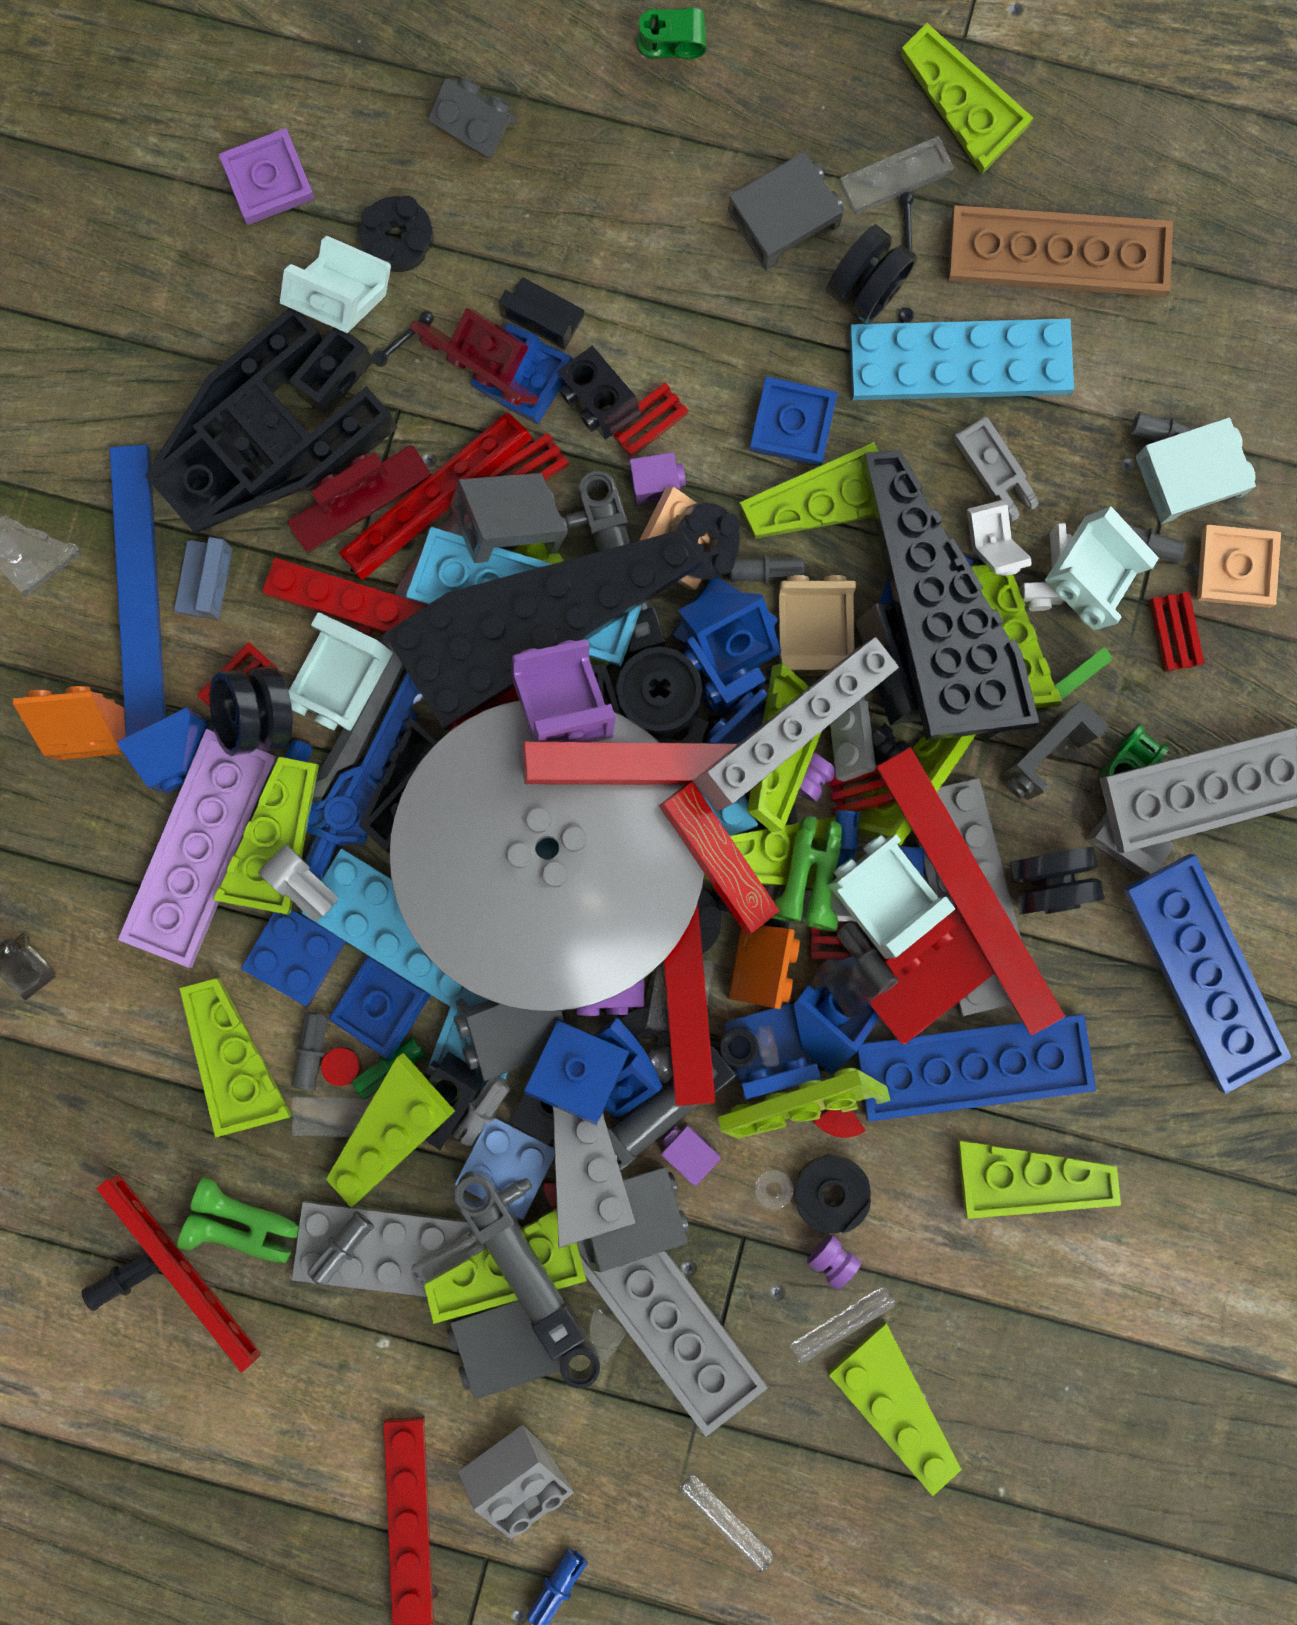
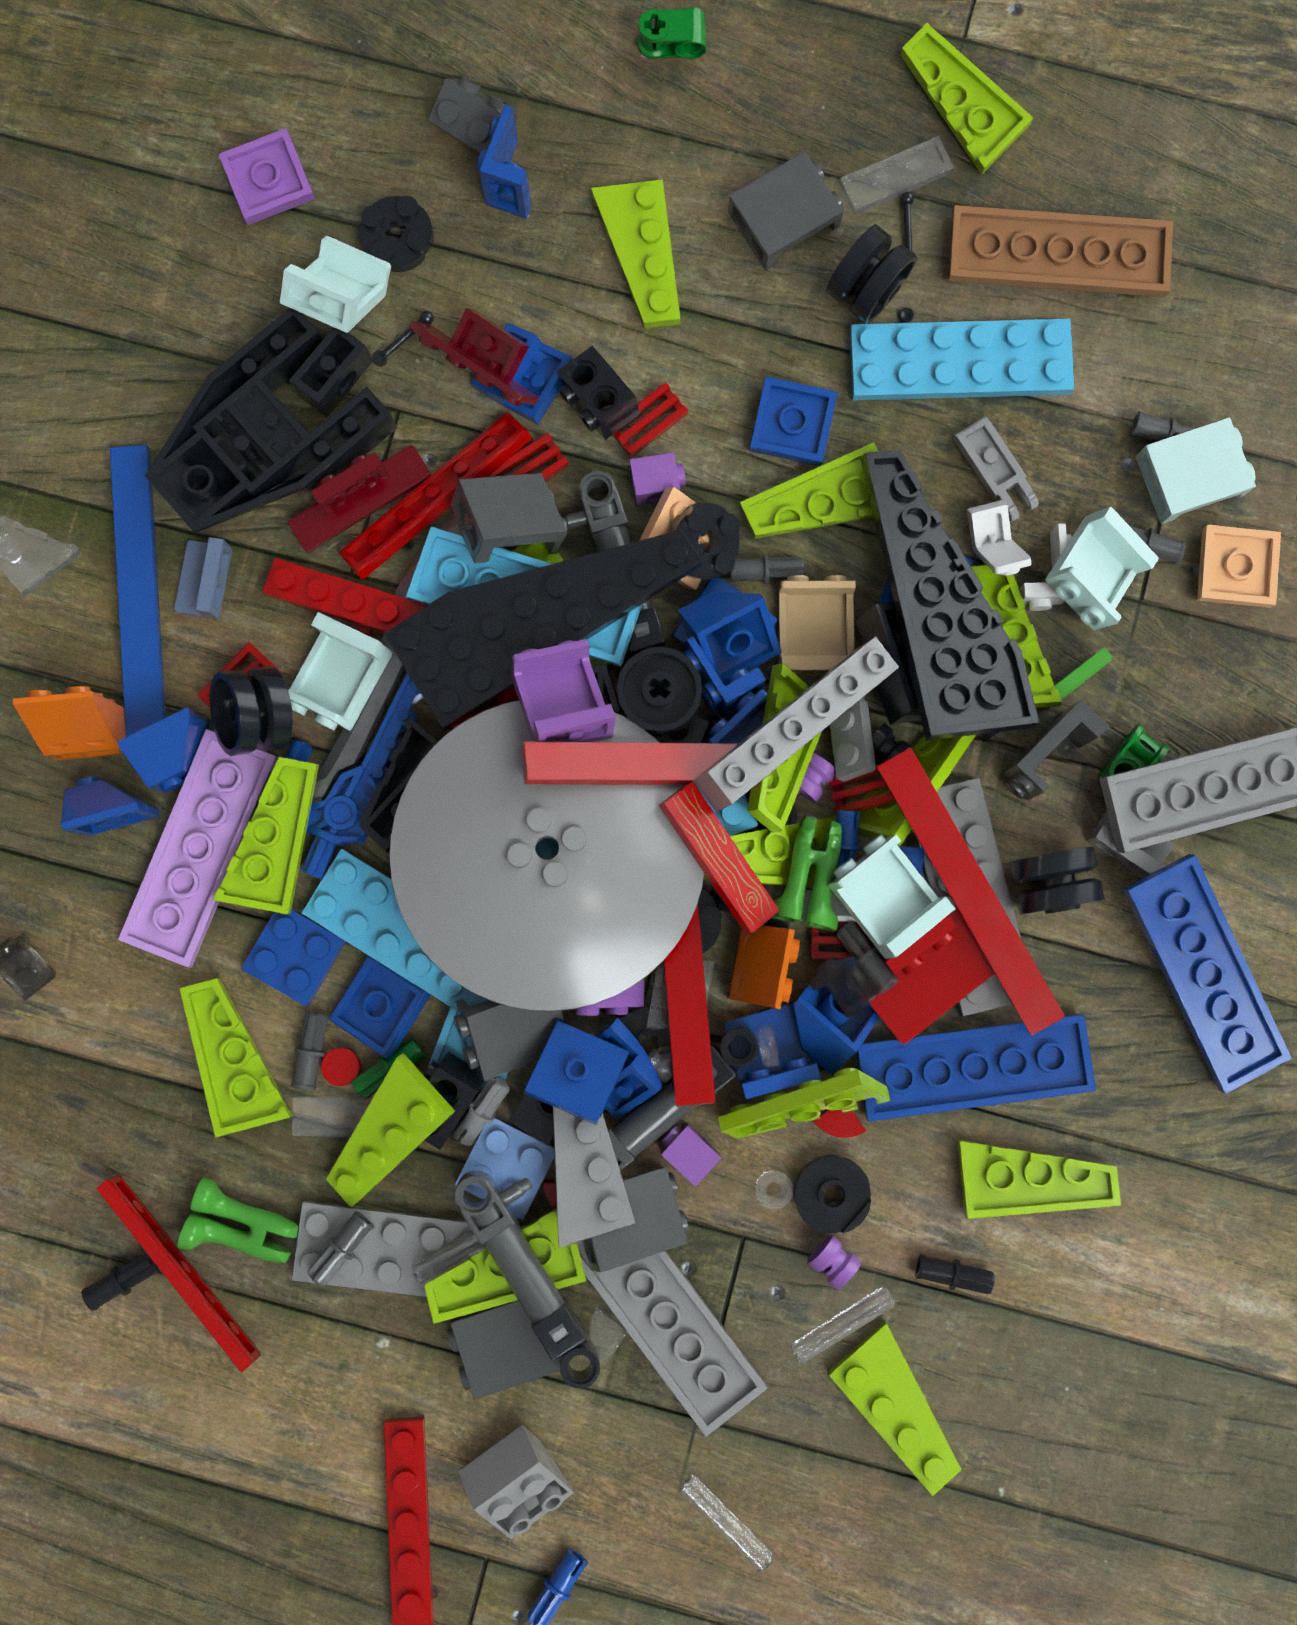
(102, 807): none -> blue slope
(292, 877): light grey piece -> none
(502, 181): none -> blue bracket
(541, 312): black panel -> none
(640, 236): none -> lime wing
(954, 1274): none -> black axle
(1190, 626): red tile -> none

